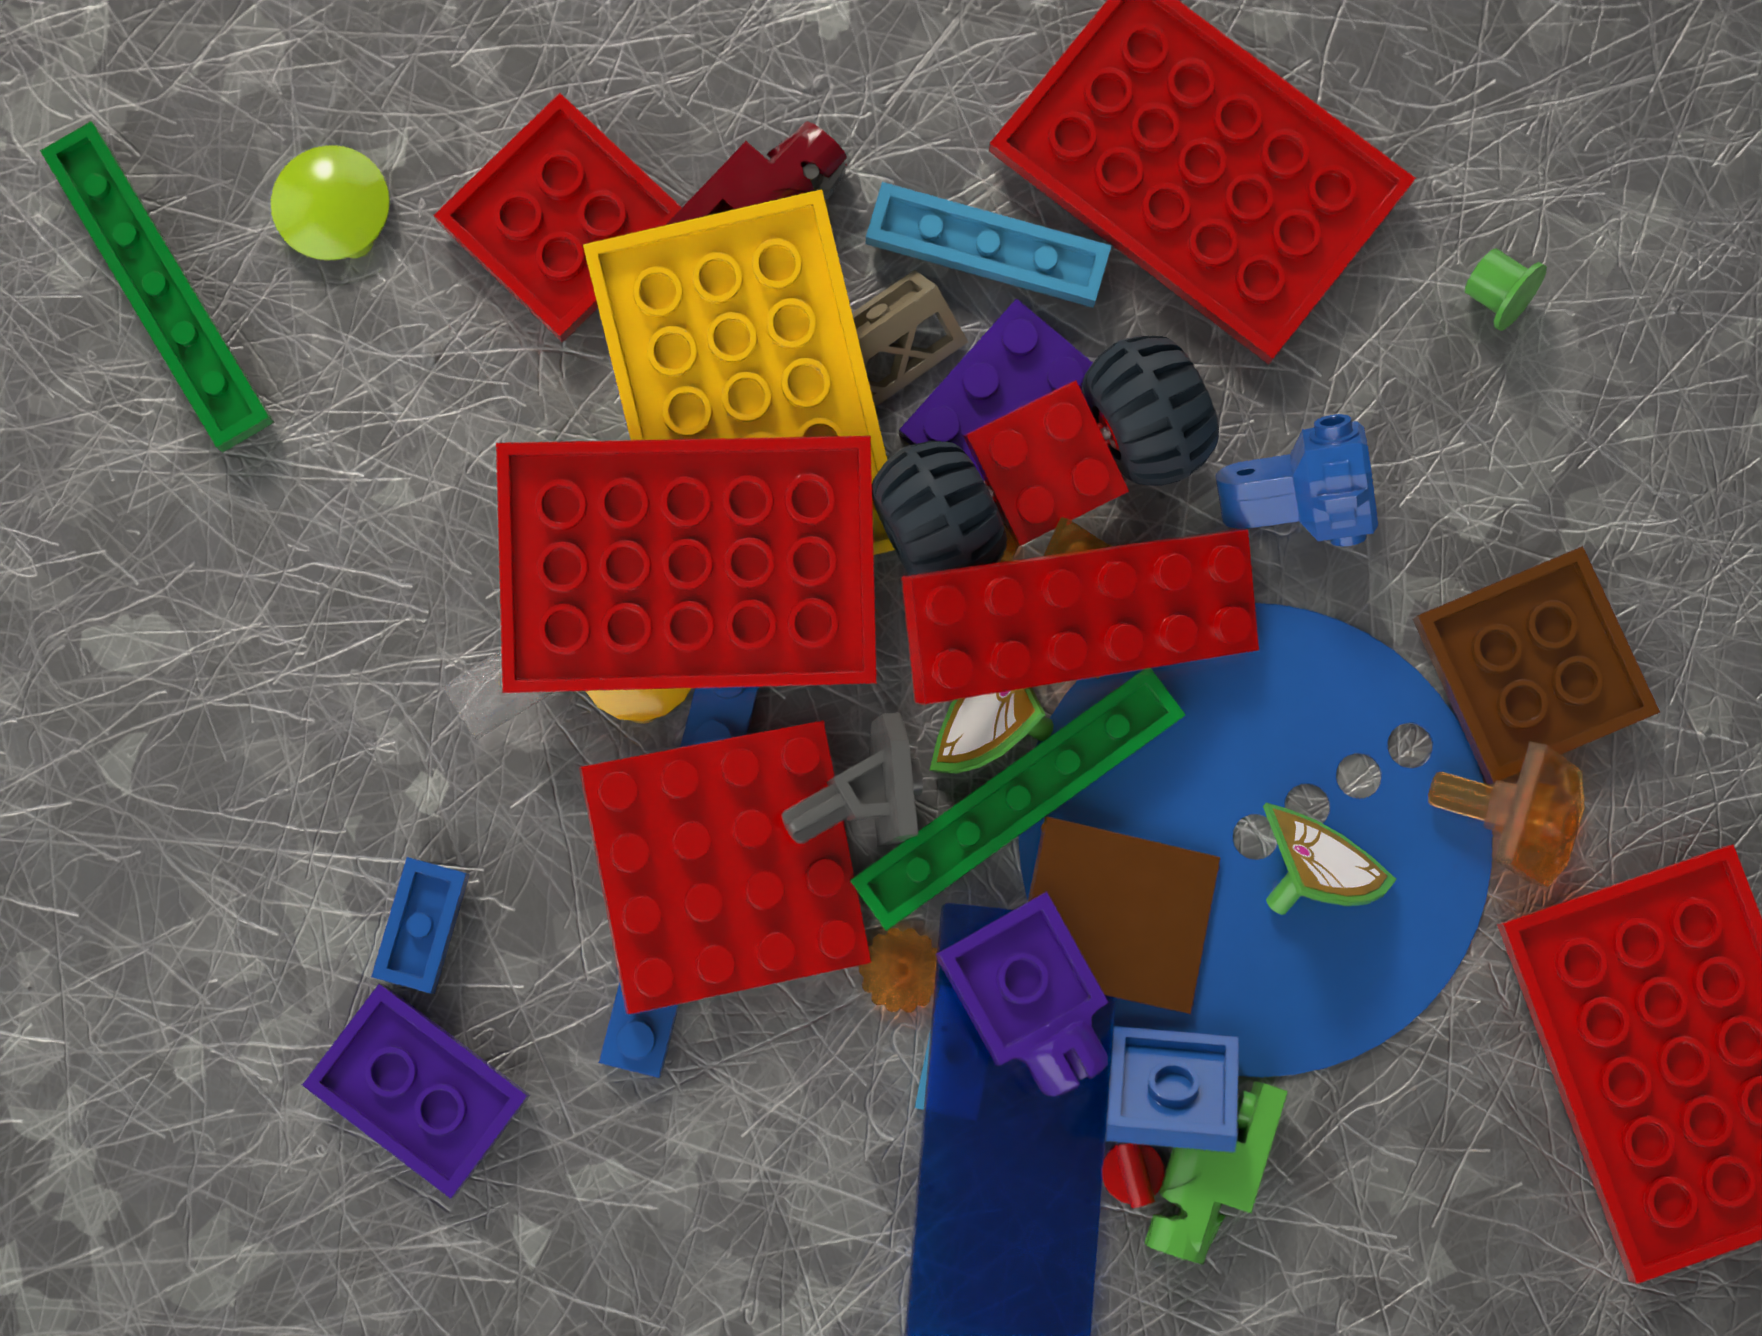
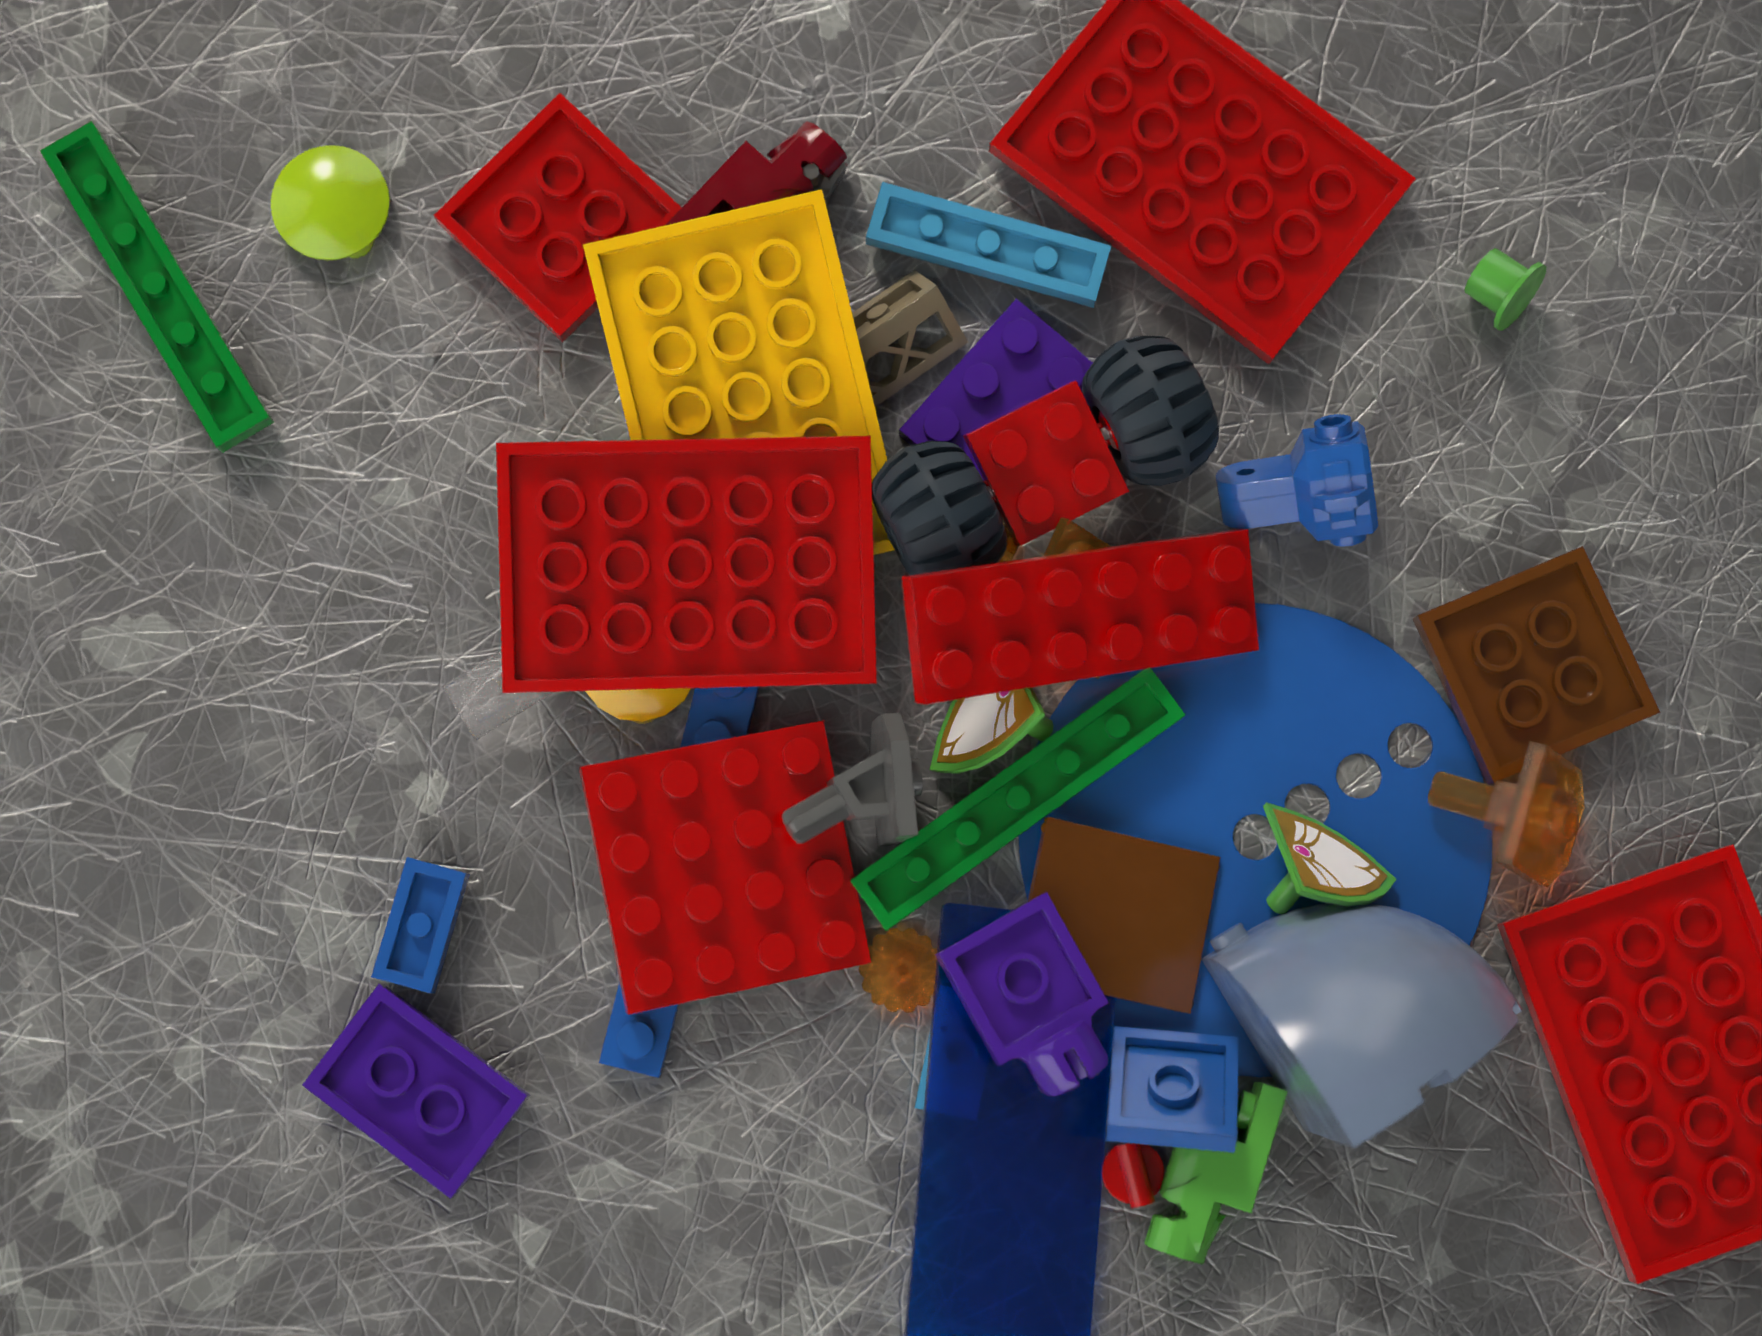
(1360, 1010): none -> sand blue brick

